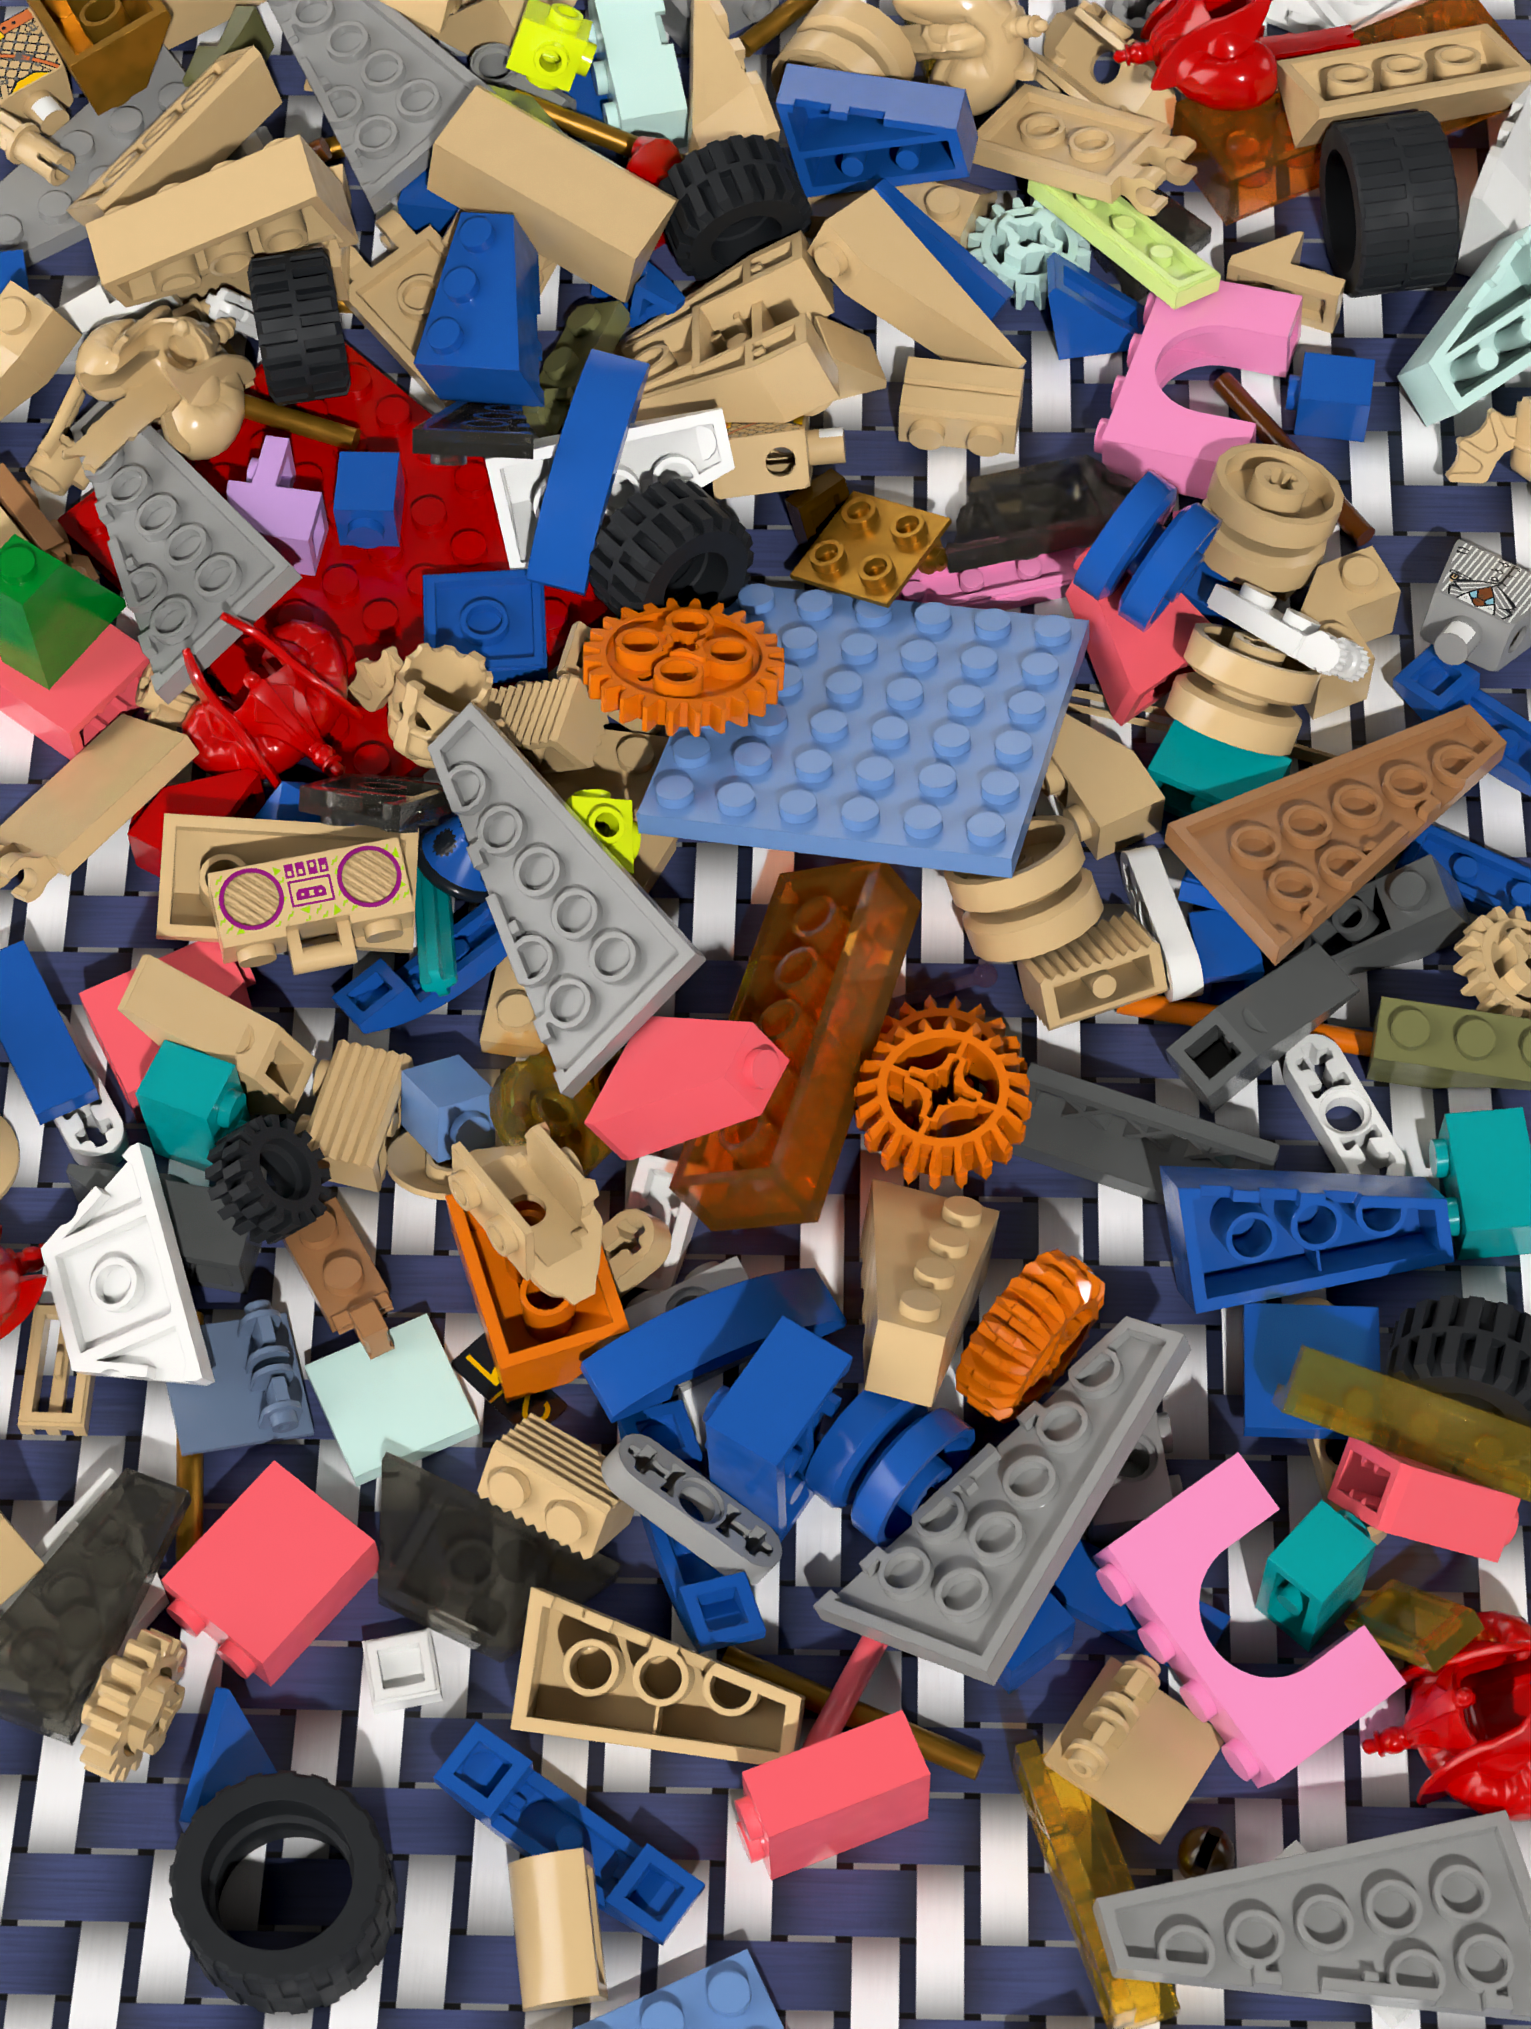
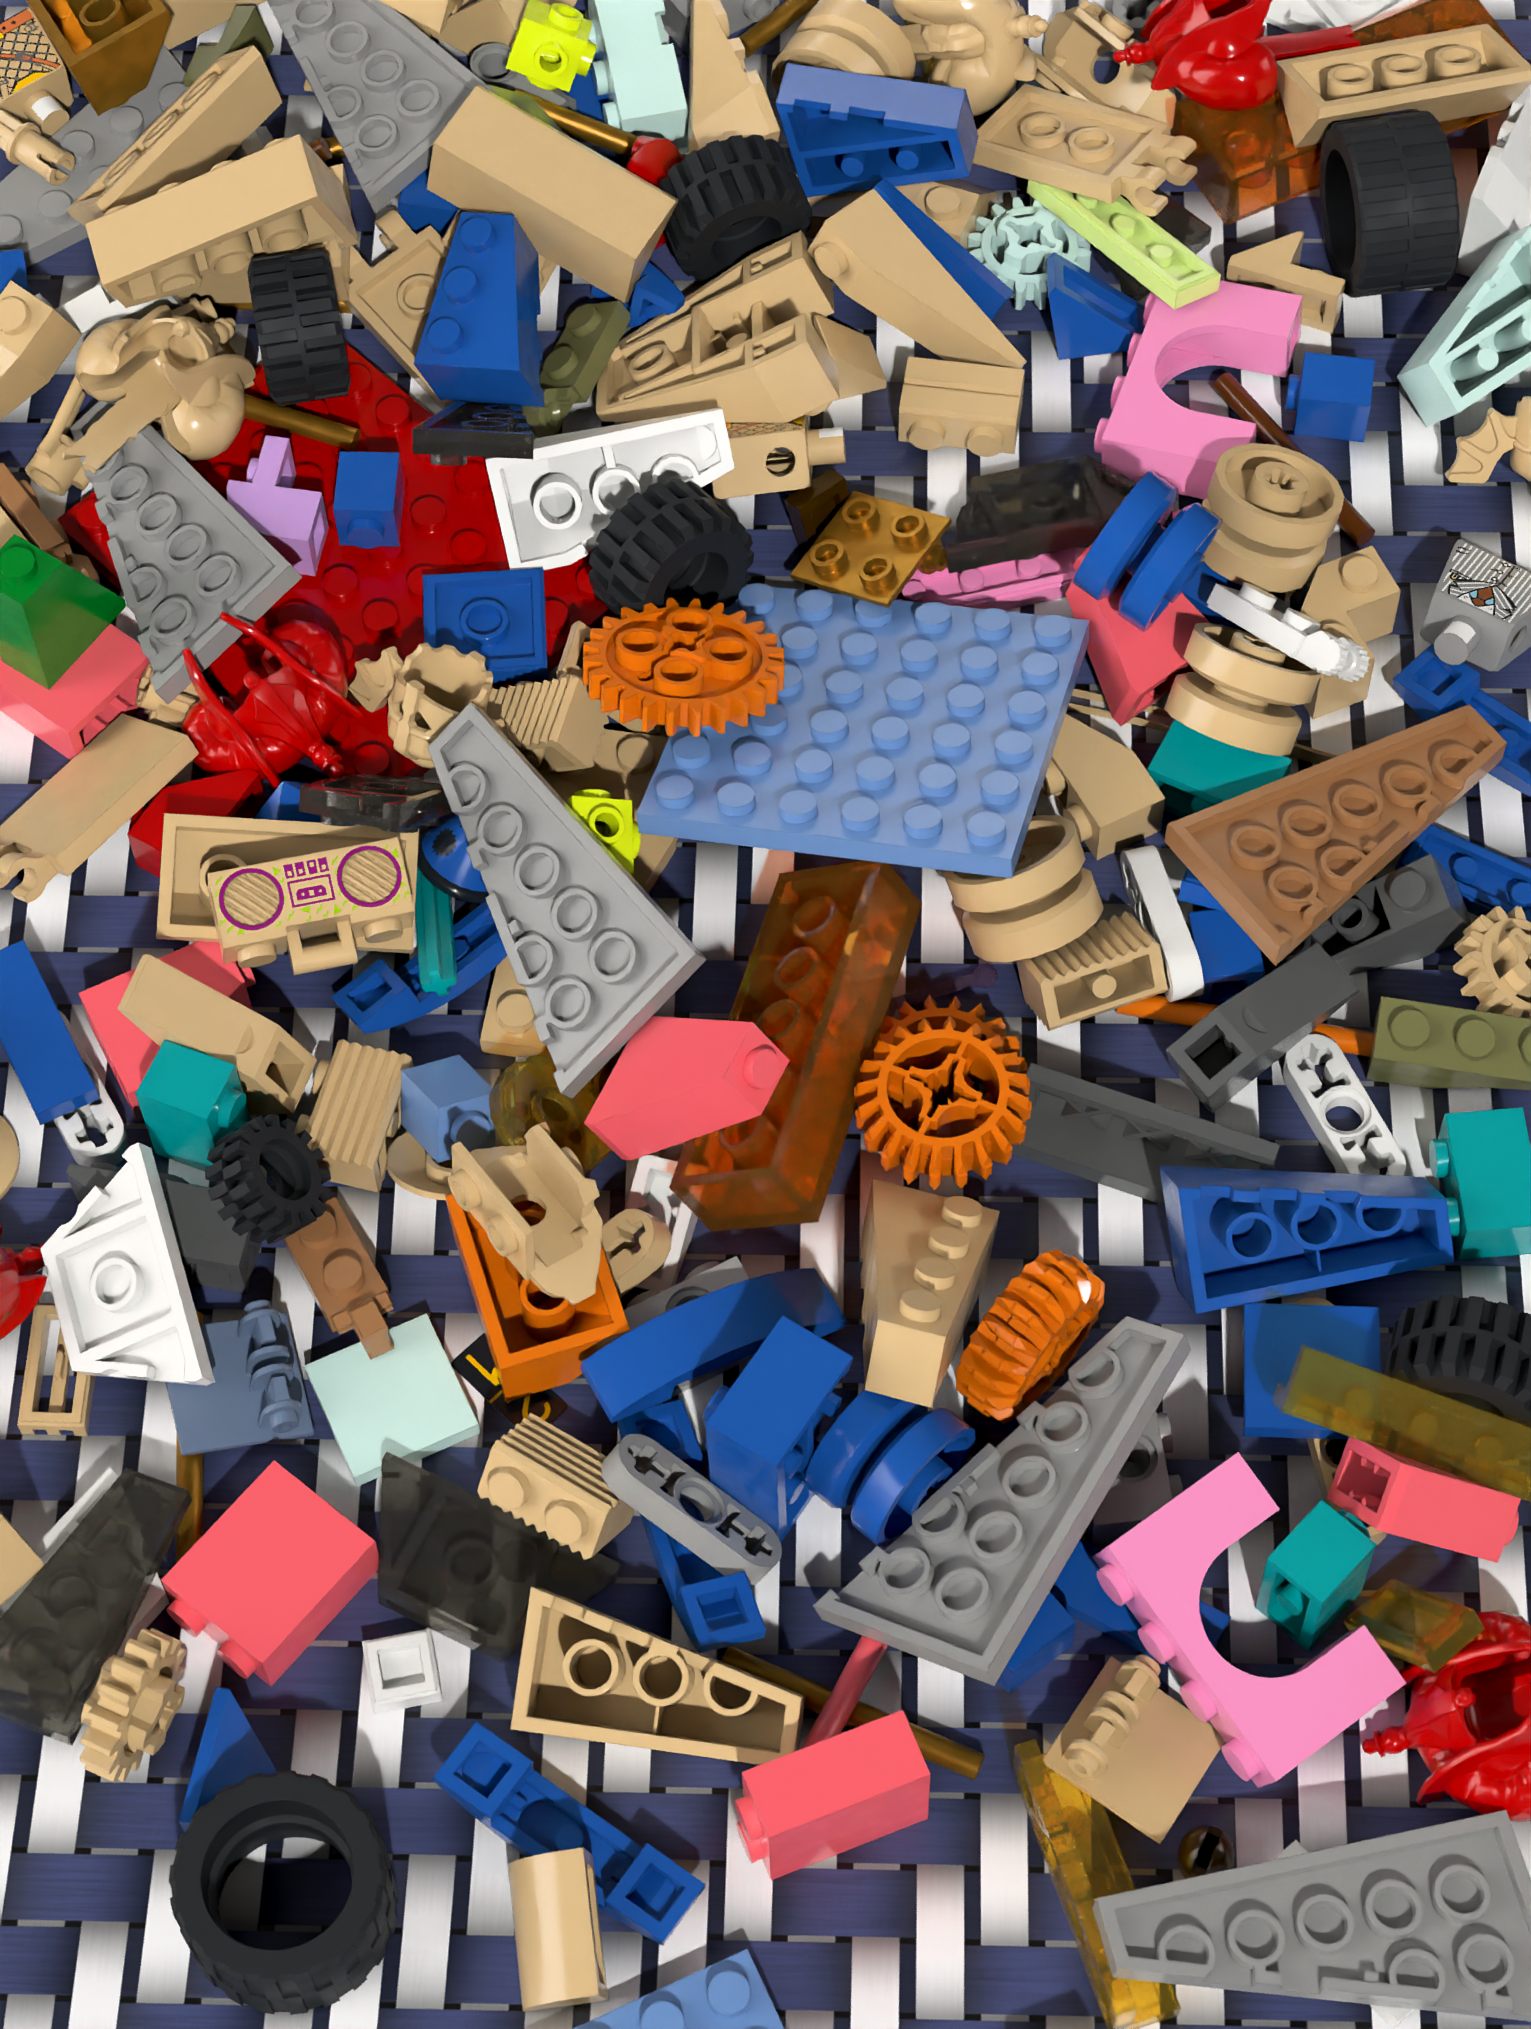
(235, 306): white axle -> none
(585, 470): blue slope -> none

